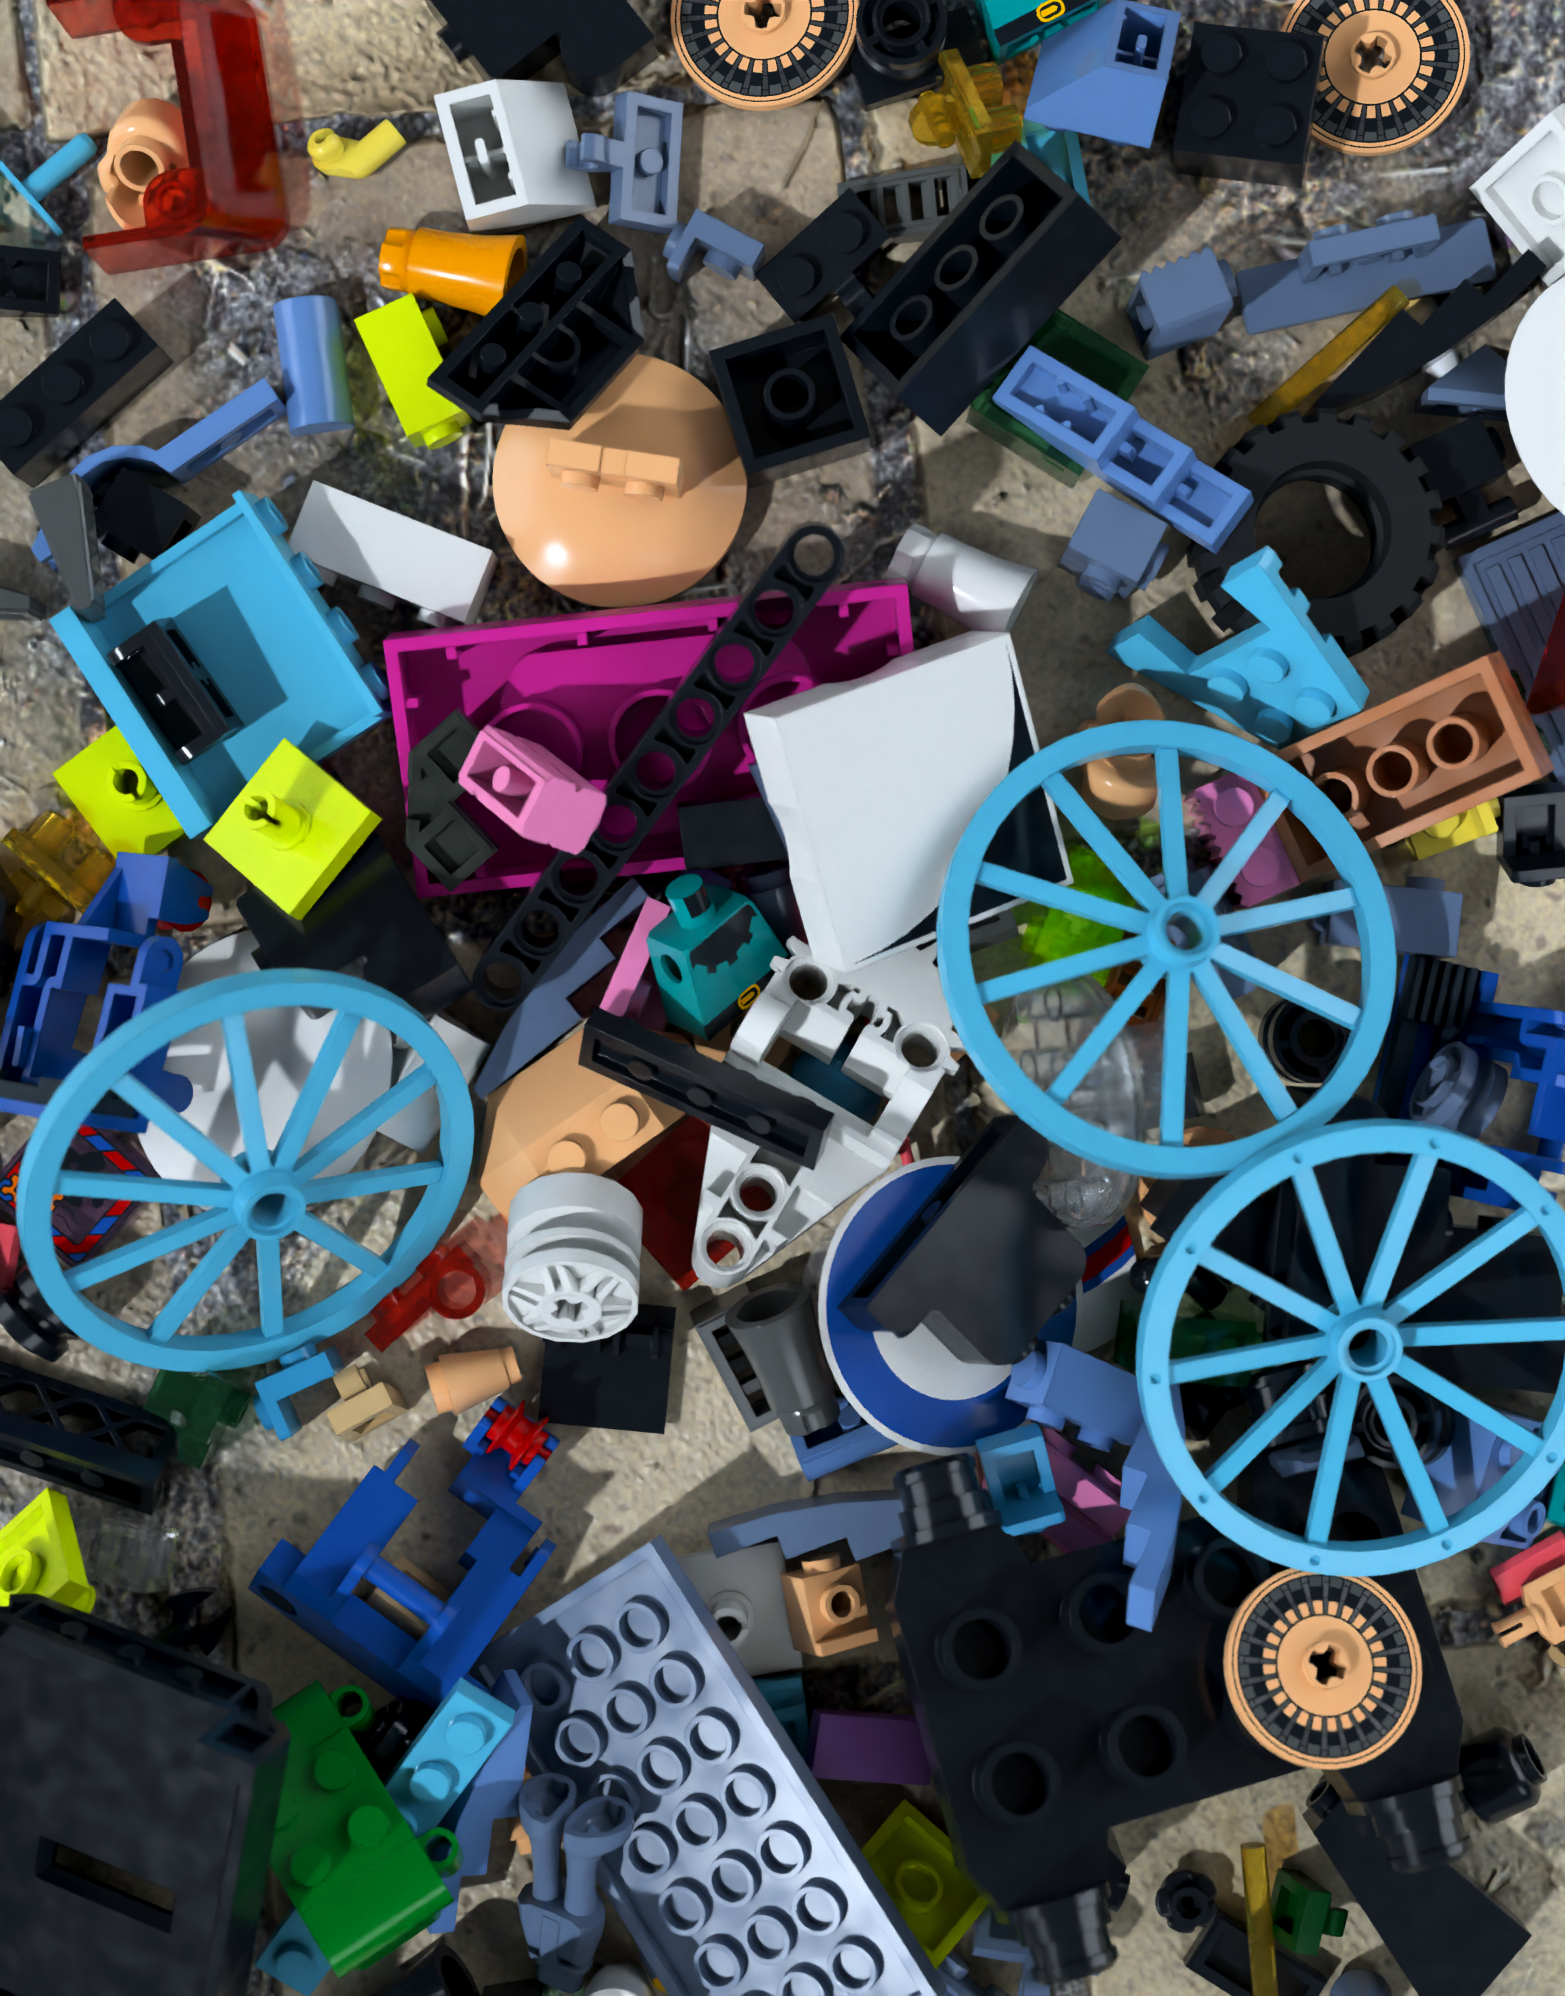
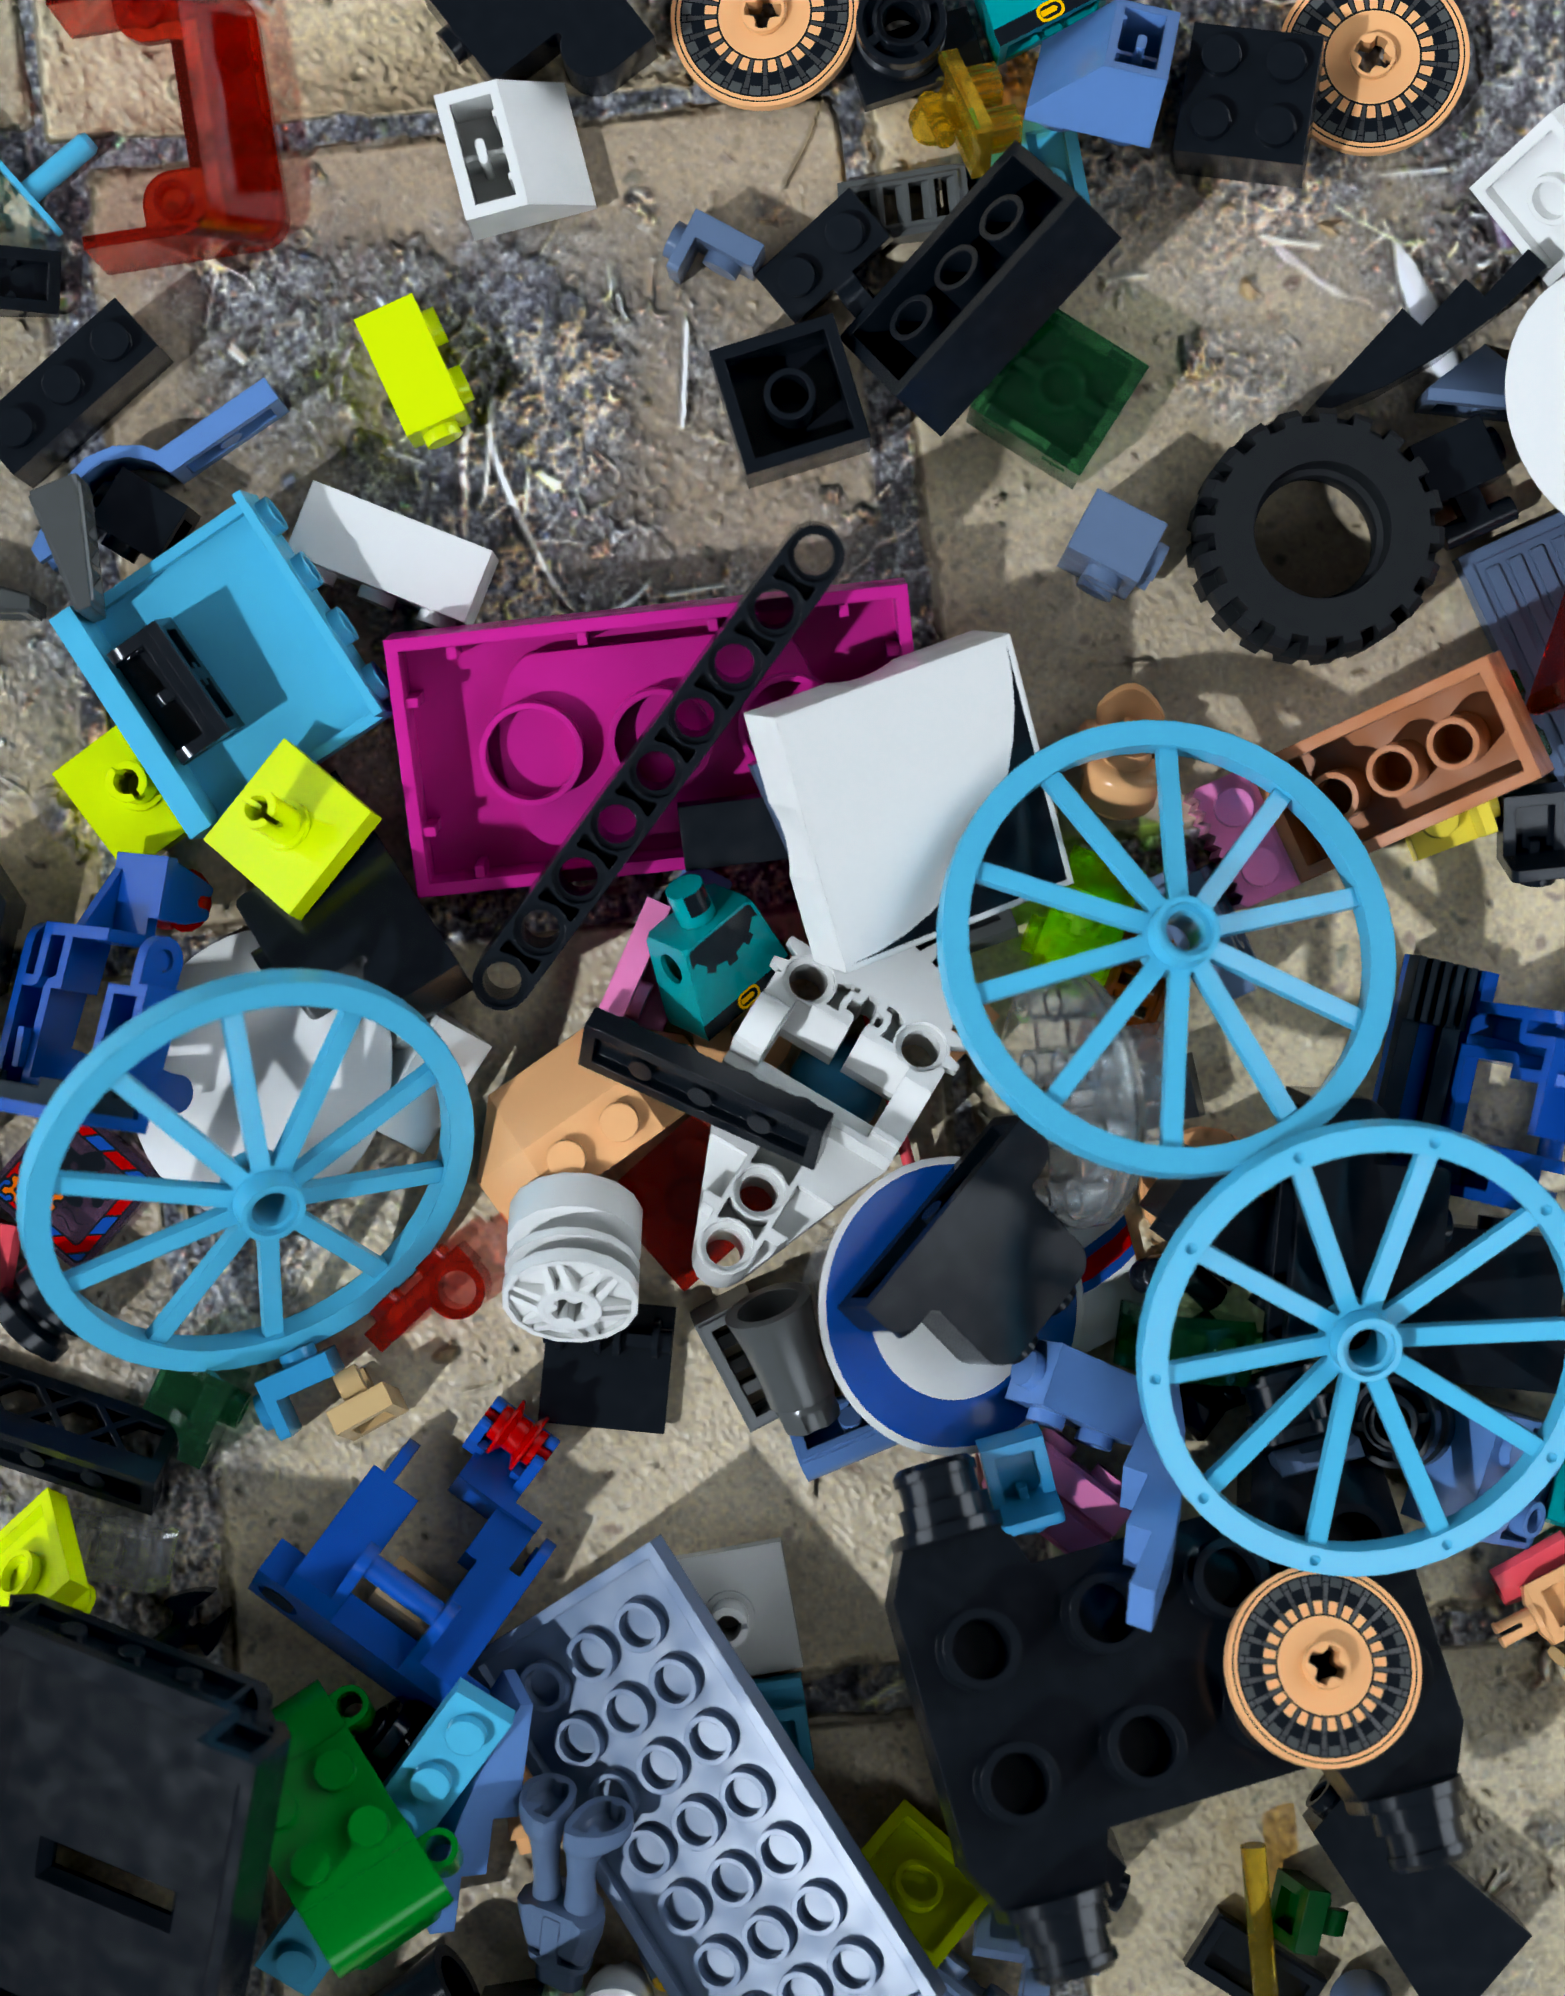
(41, 850): clear yellow hips -> none
(139, 147): light nougat head -> none
(313, 365): medium blue brick -> none
(354, 157): light yellow arm -> none
(437, 824): pearl dark grey tile -> none
(452, 266): light orange plant -> none
(471, 1378): light nougat cone -> none
(532, 790): bright pink brick -> none
(548, 1009): sand blue slope -> none
(550, 337): black wedge -> none
(630, 496): light nougat bracket -> none
(640, 159): sand blue plate -> none
(776, 901): sand blue cone -> none
(805, 1524): sand blue slope -> none
(809, 1610): light nougat brick -> none
(866, 1747): medium lavender tile -> none
(962, 580): white plant -> none
(1123, 448): medium blue slope -> none
(1175, 1888): black plate -> none
(1181, 302): sand blue brick -> none
(1268, 680): medium azure wing -> none
(1280, 1043): black wheel -> none
(1330, 357): clear yellow bar -> none
(1349, 270): sand blue bracket -> none
(1421, 915): sand blue brick -> none
(1459, 1091): sand blue wheel -> none
(1500, 1774): black head -> none

